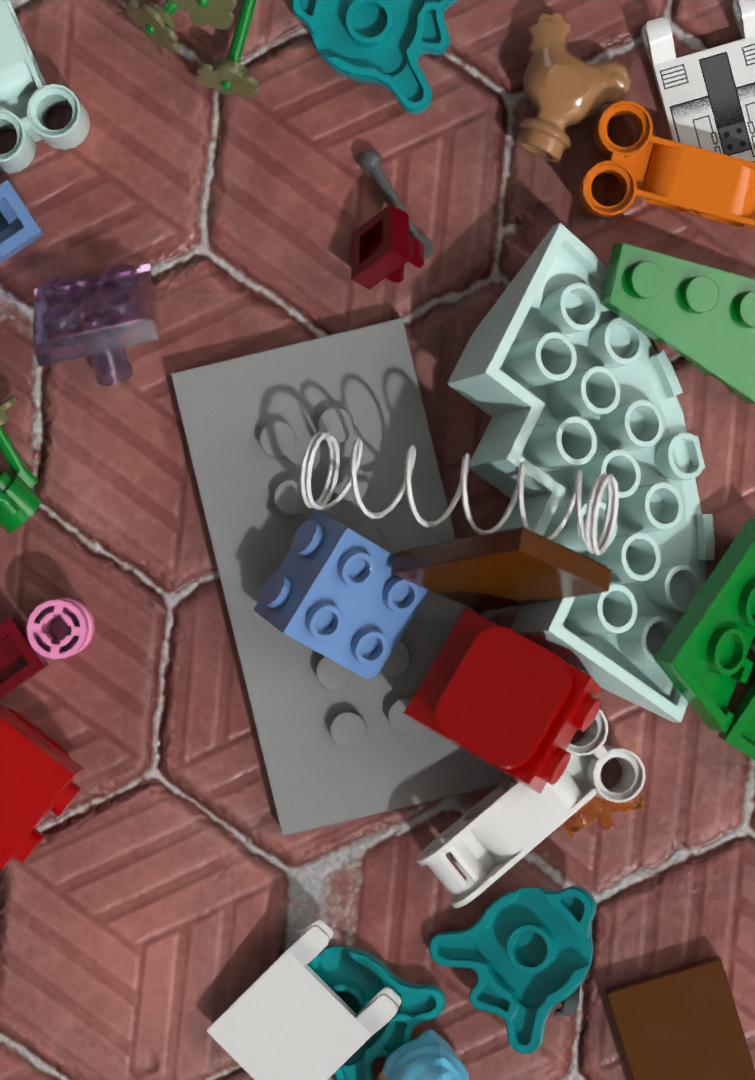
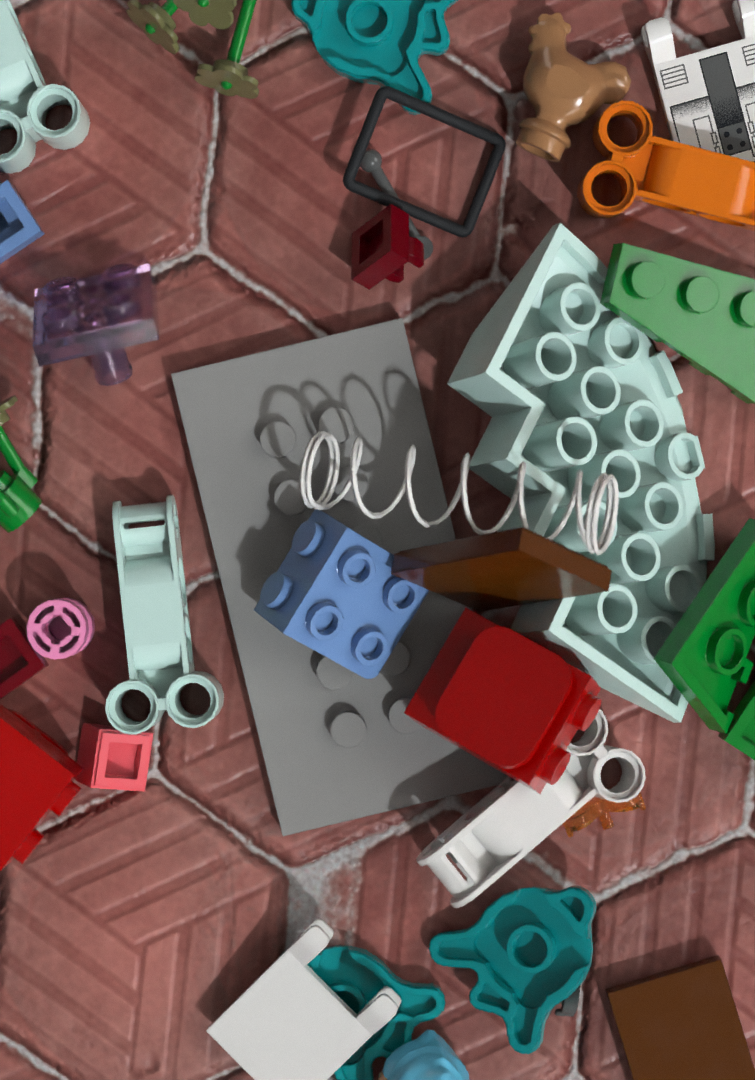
(113, 758): none -> coral slope
(155, 619): none -> light aqua piece
(444, 117): none -> black piece

